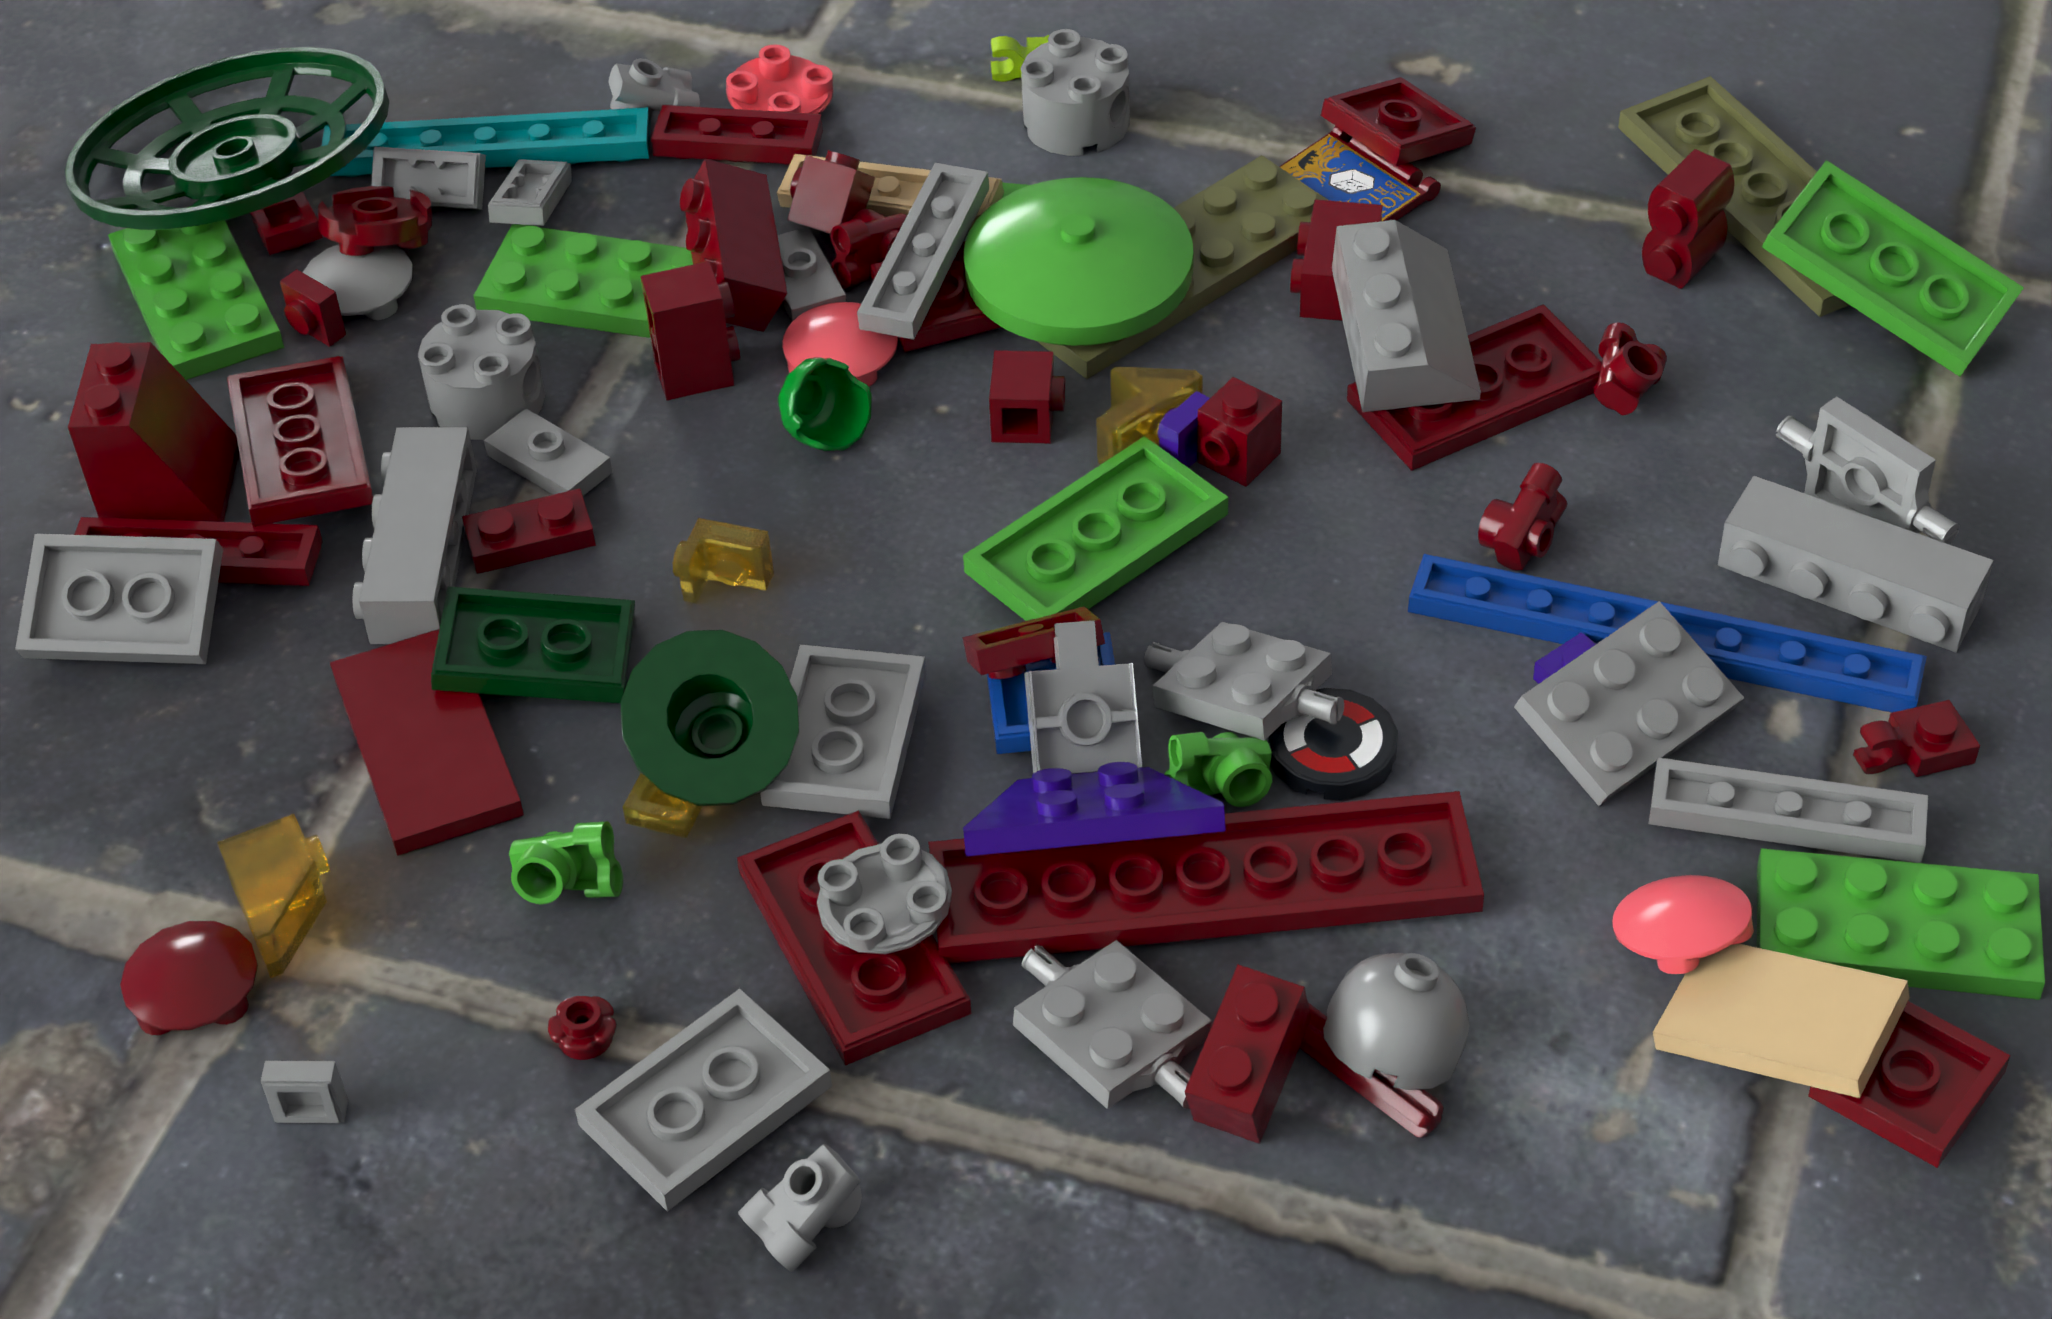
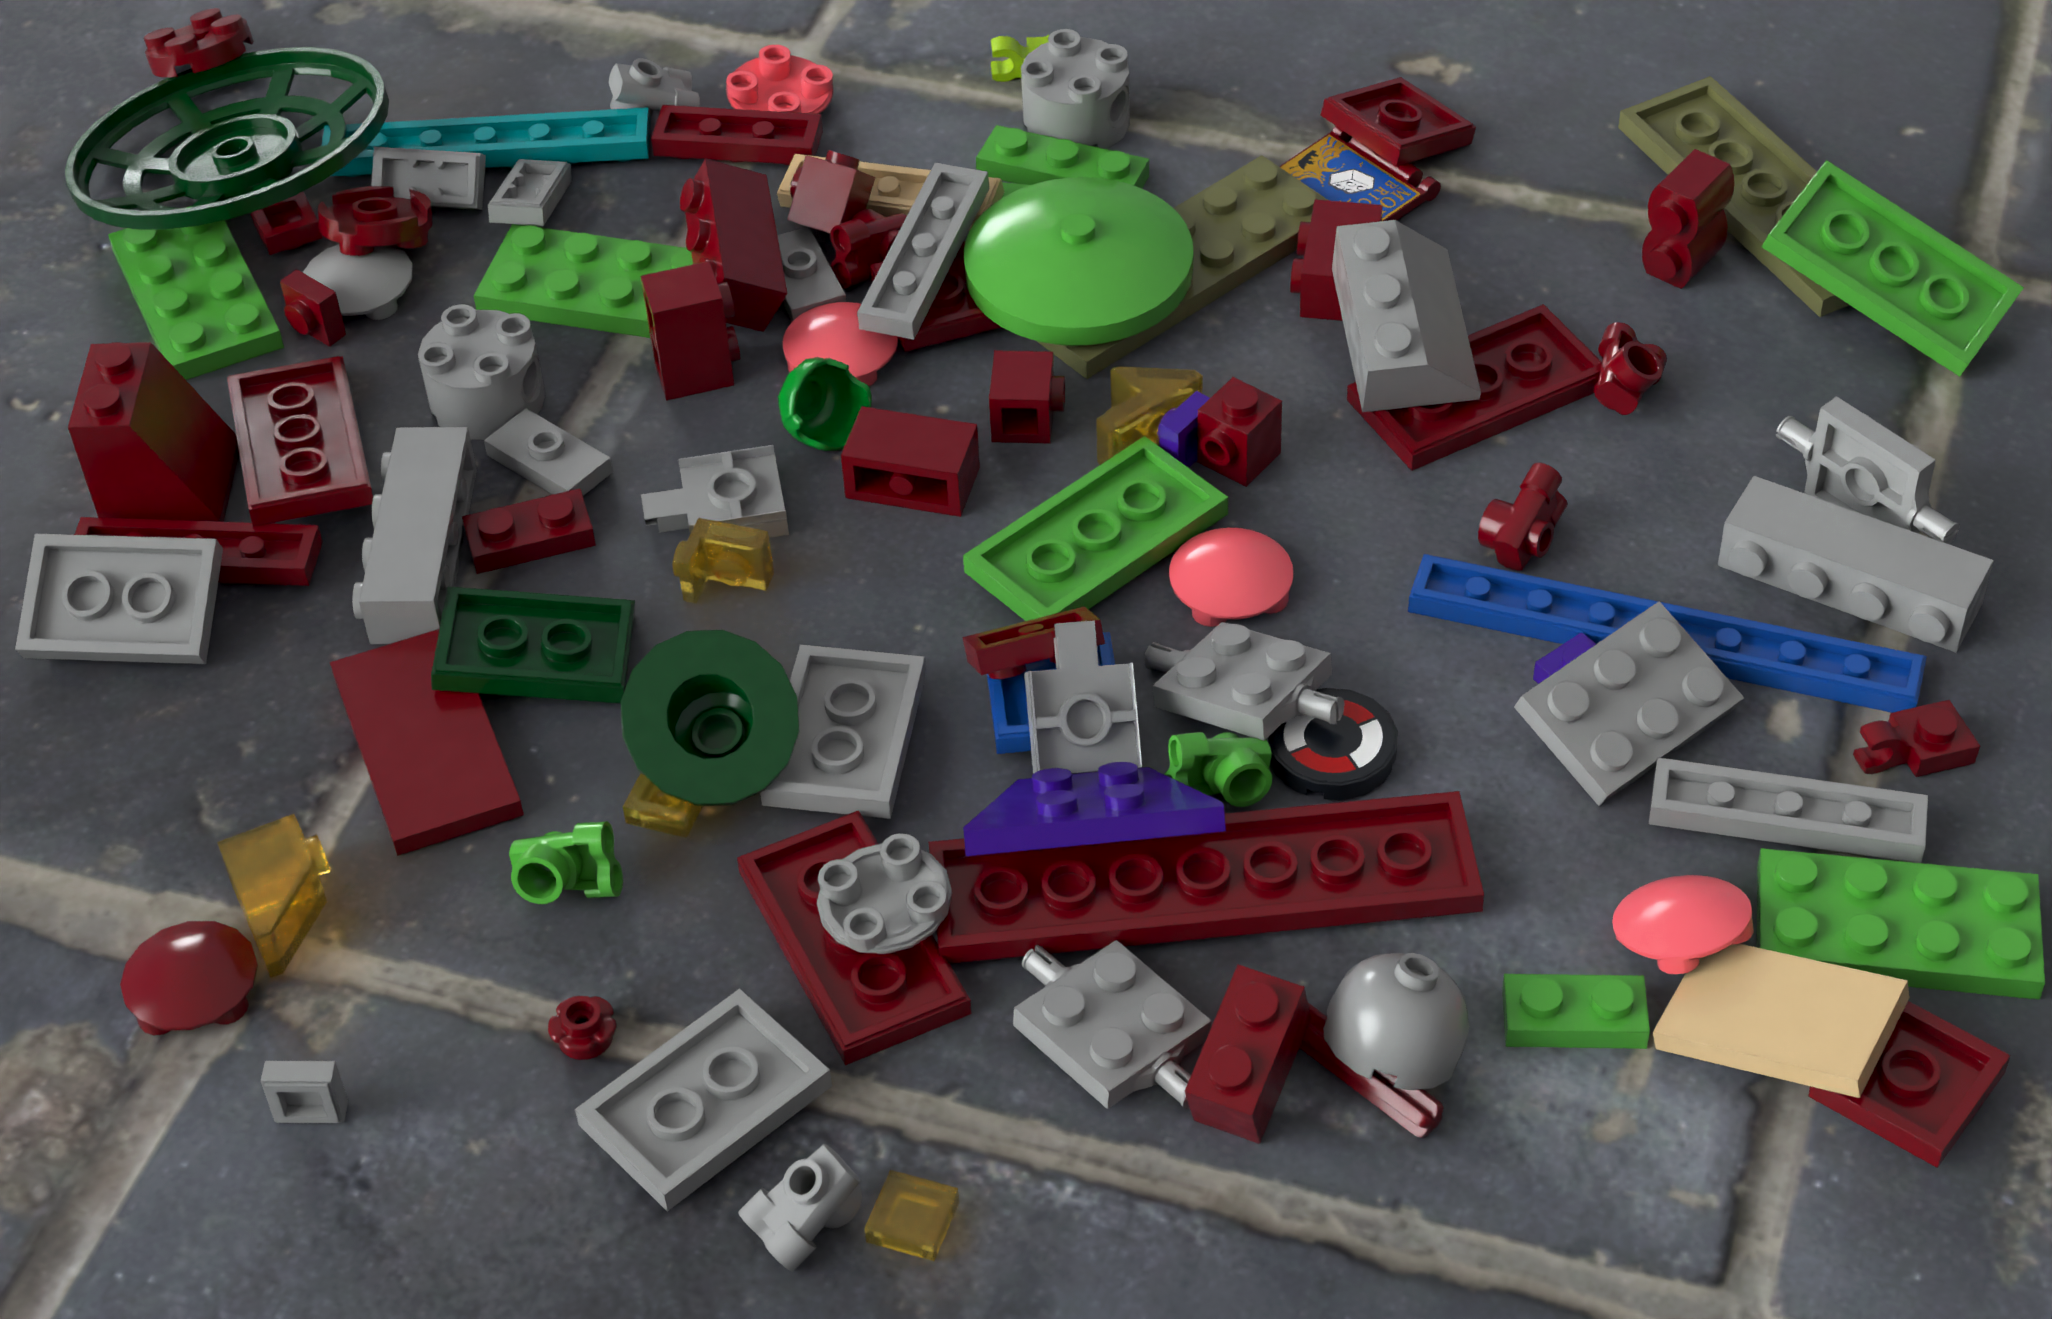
(203, 44): none -> dark red plate
(725, 488): none -> light grey piece
(910, 461): none -> dark red brick
(912, 1215): none -> clear yellow tile
(1037, 158): none -> bright green plate
(1231, 575): none -> coral dish
(1575, 1011): none -> bright green plate

